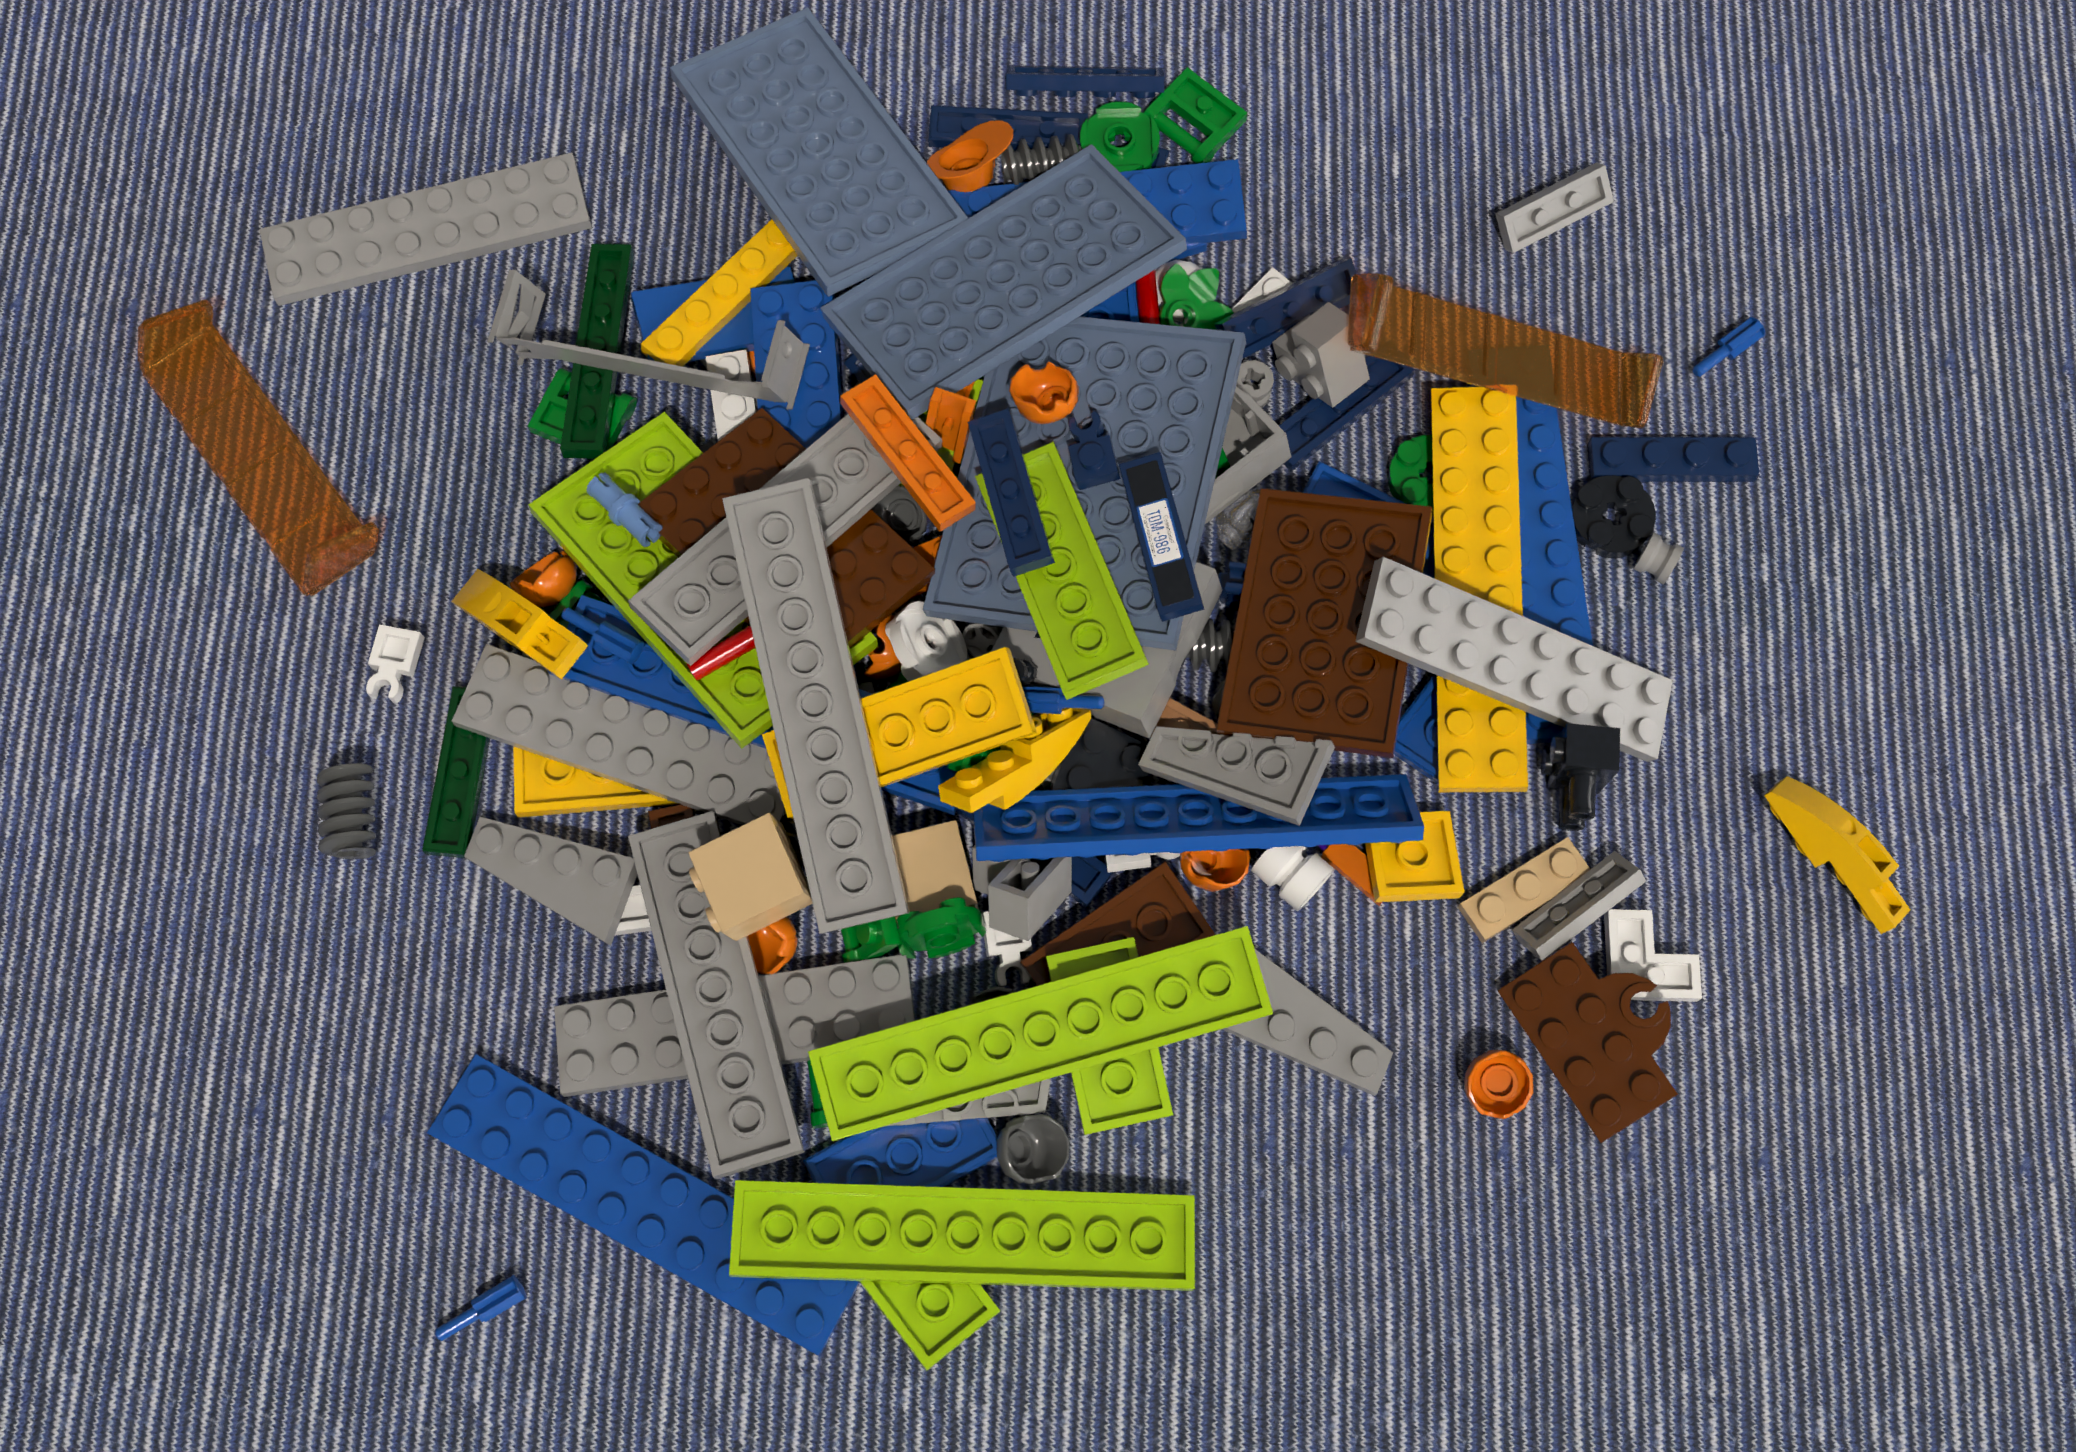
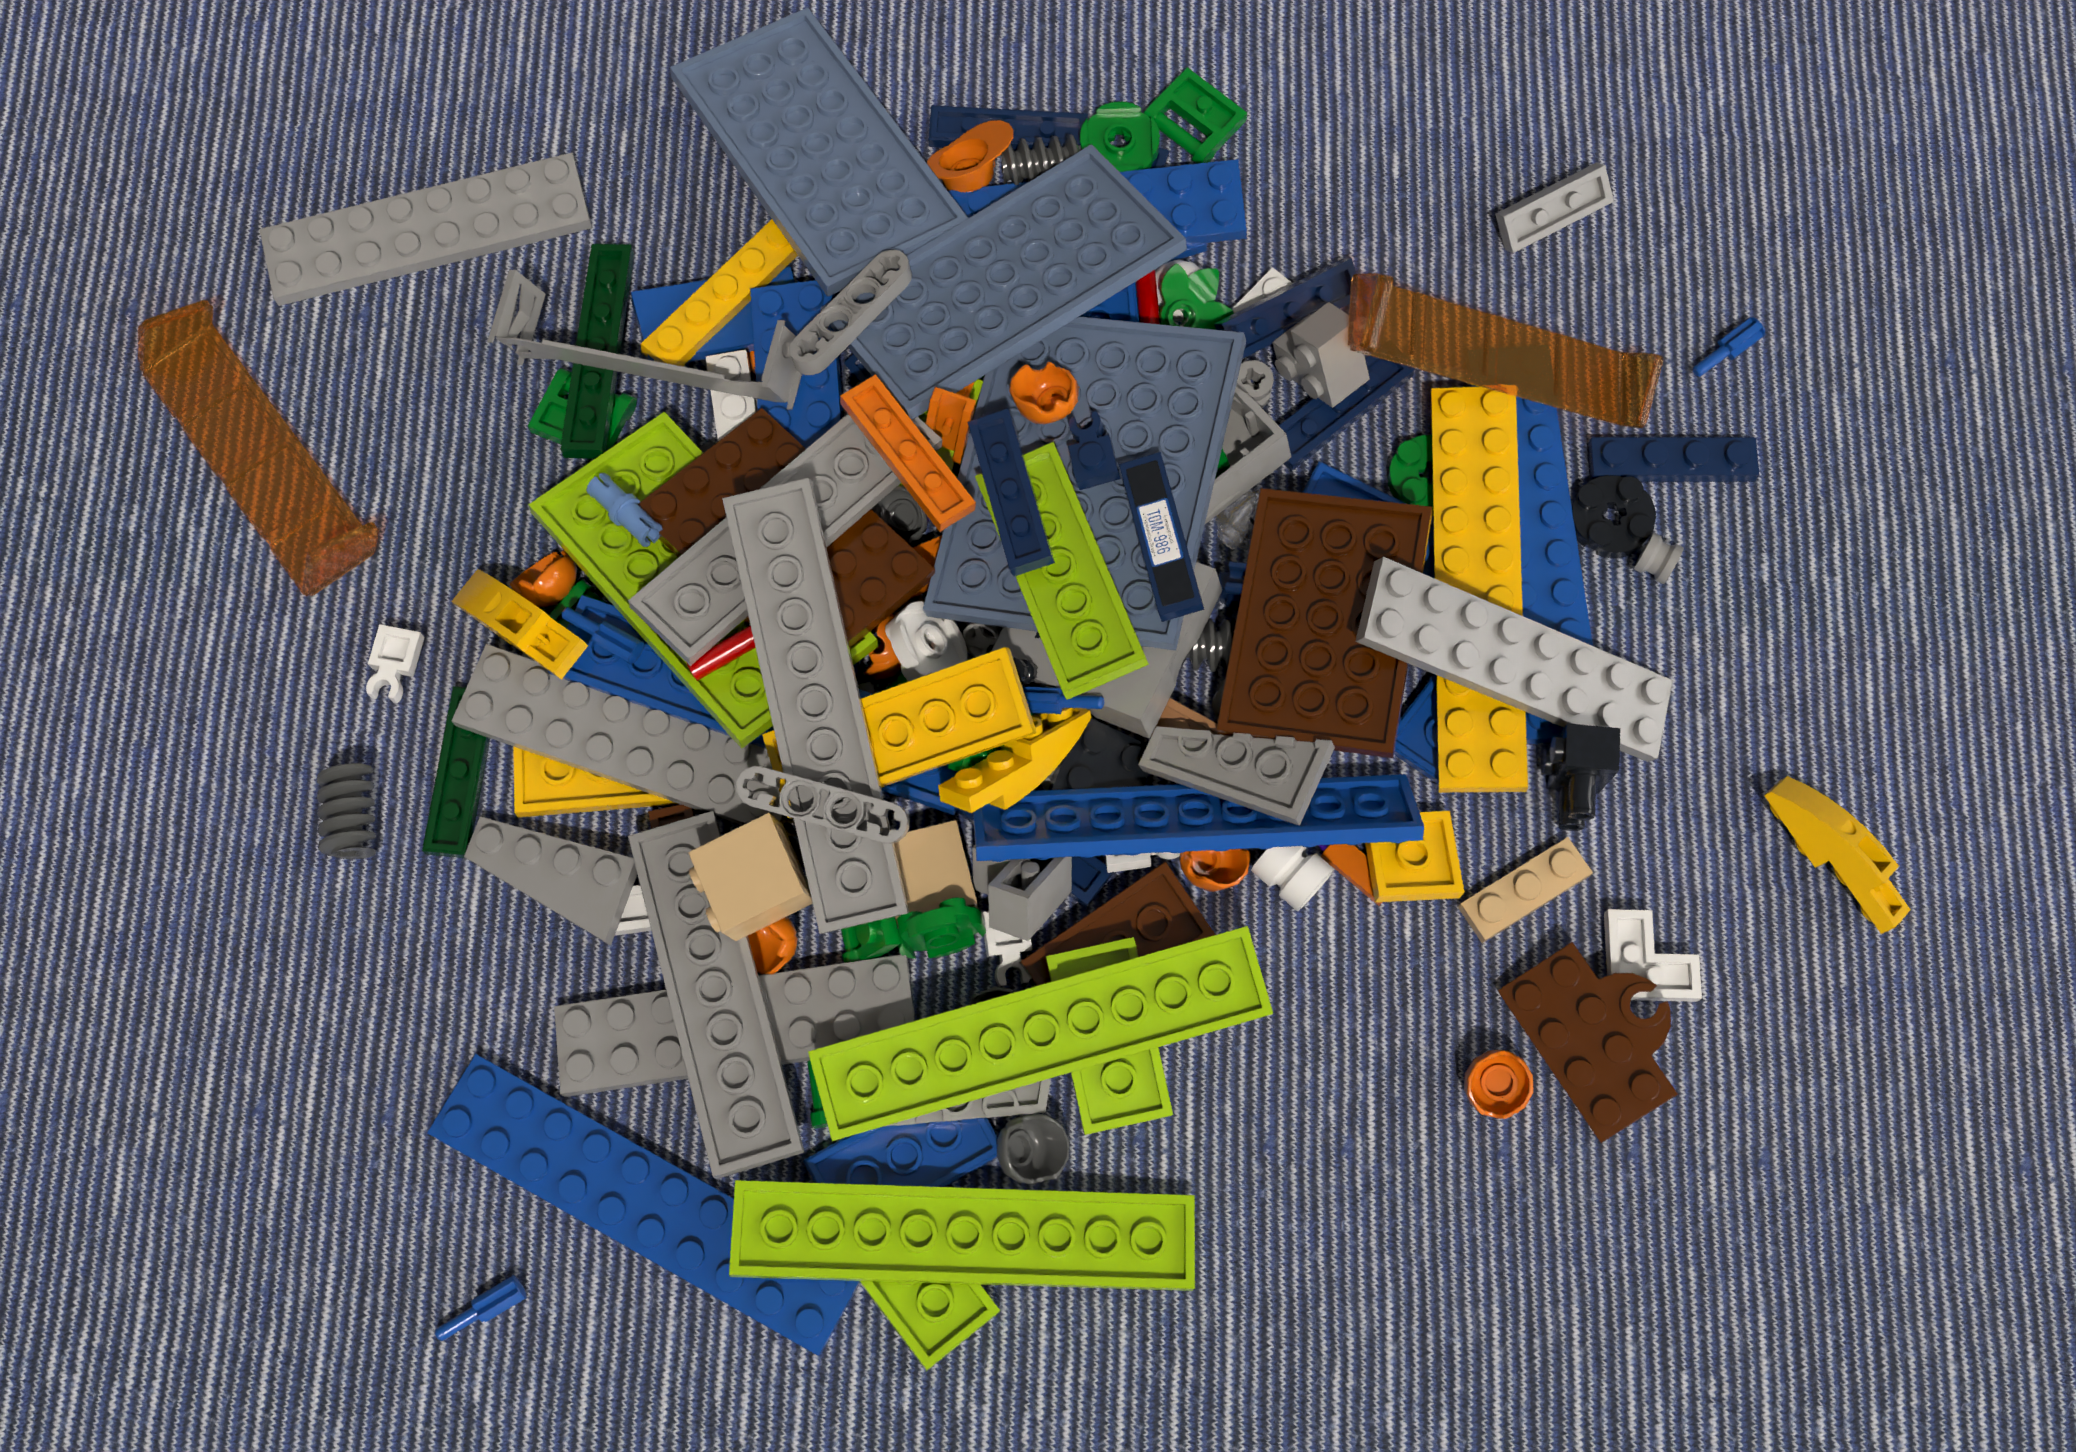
(824, 800): none -> light grey beam
(845, 308): none -> light grey beam
(1068, 80): dark blue plate -> none
(1314, 1033): light grey wing -> none
(1578, 905): light grey plate -> none

